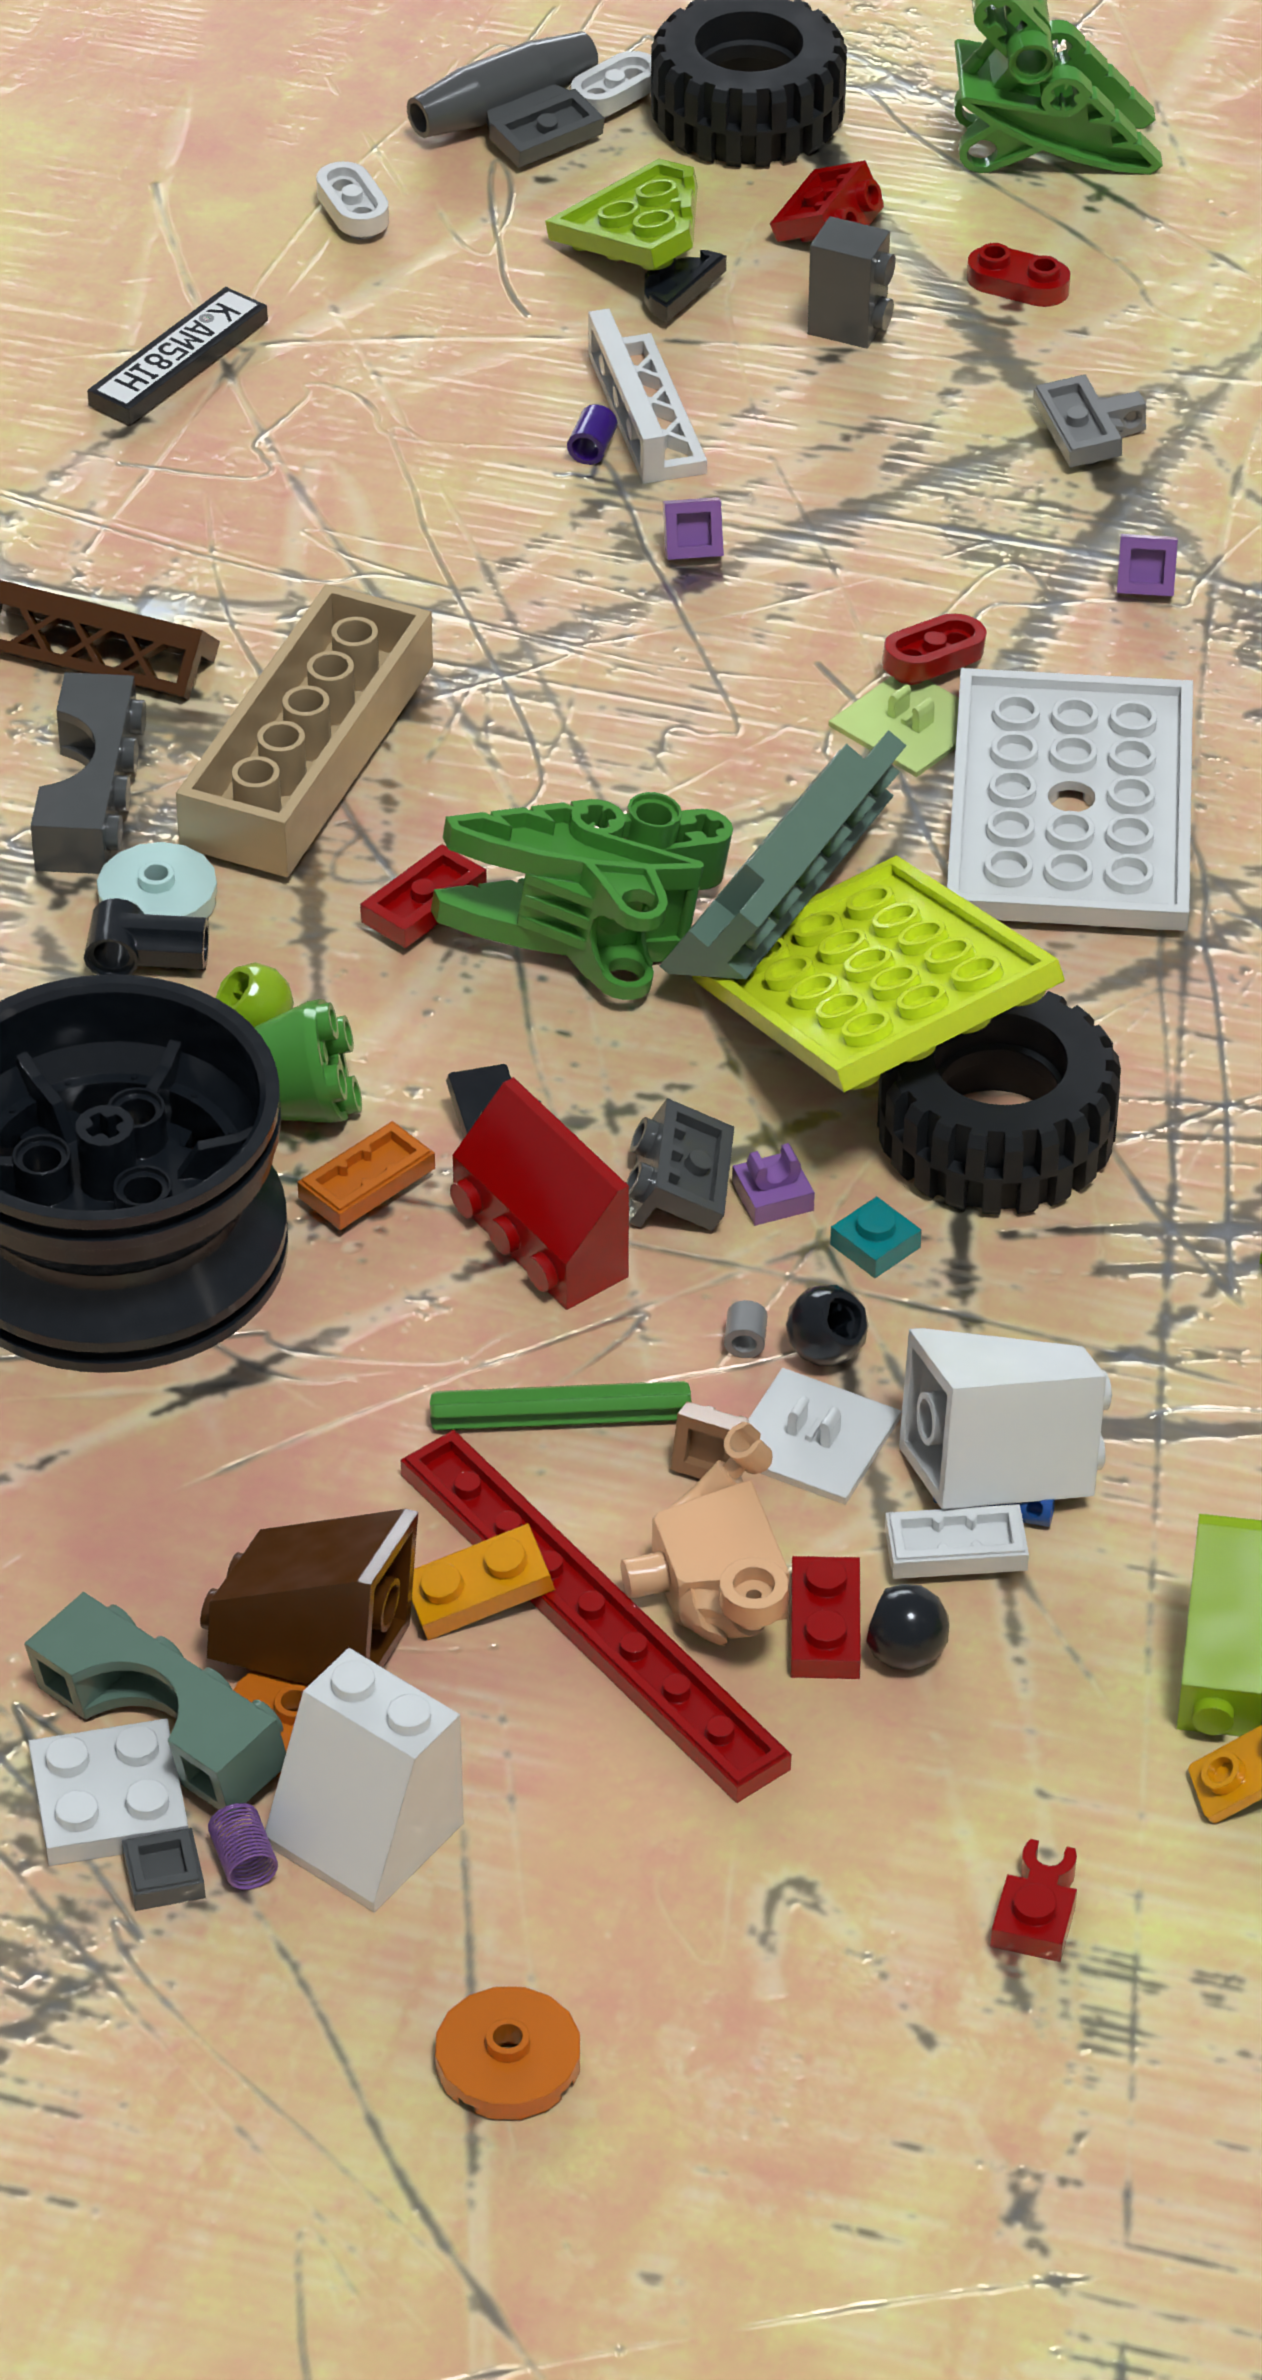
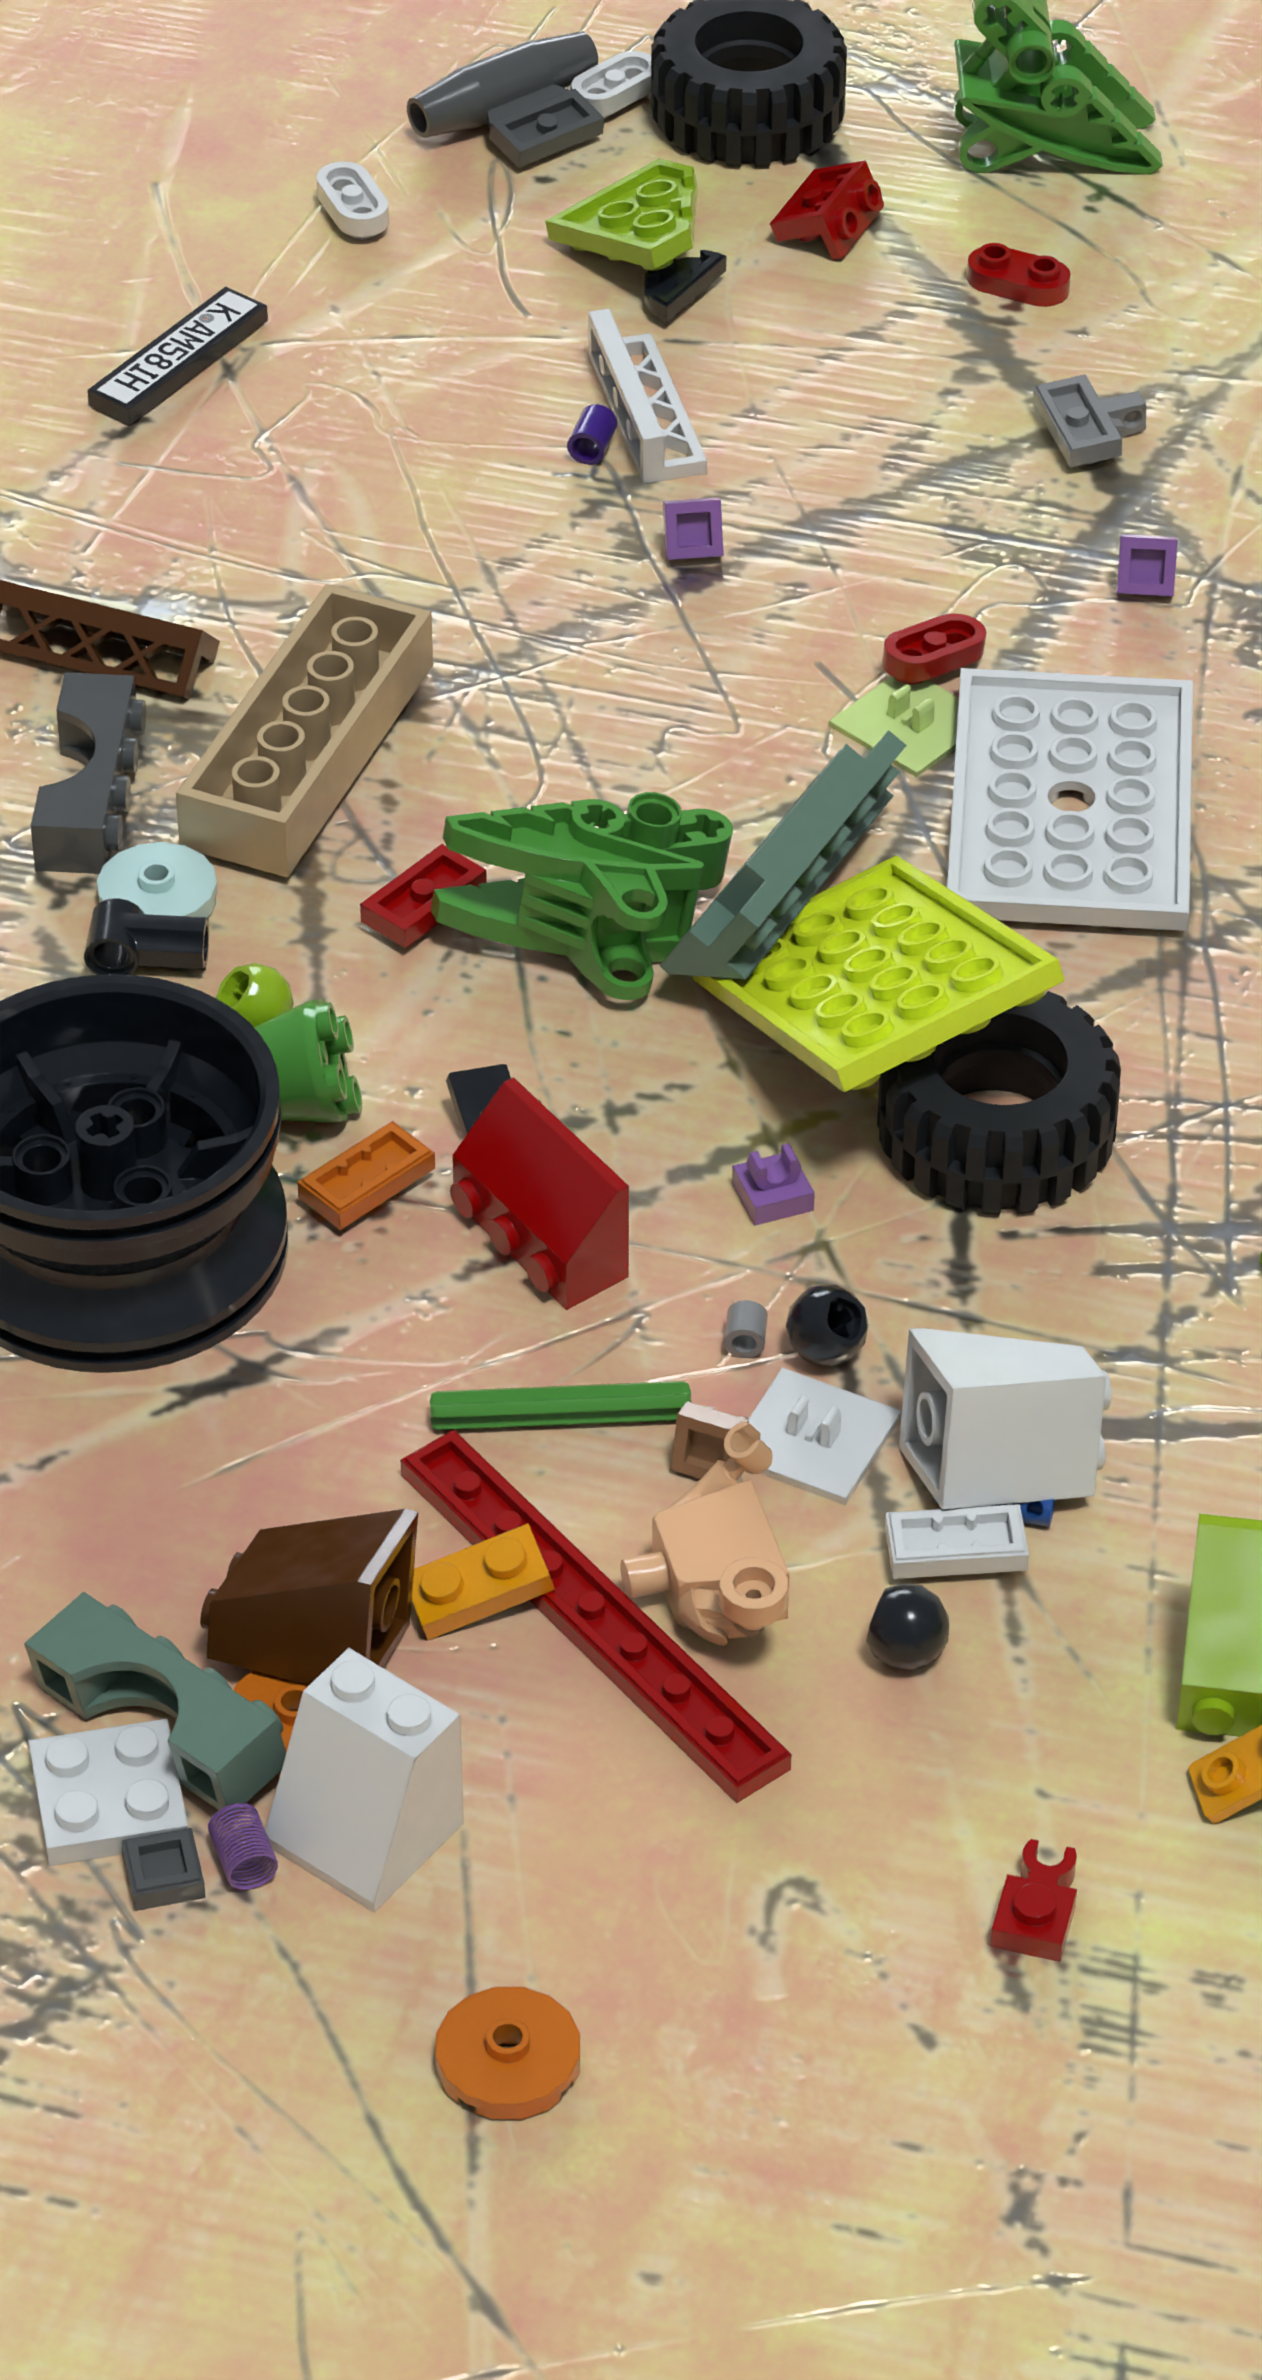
(680, 1166): dark grey bracket -> none
(825, 1617): red plate -> none
(850, 282): dark grey brick -> none
(875, 1237): teal plate -> none

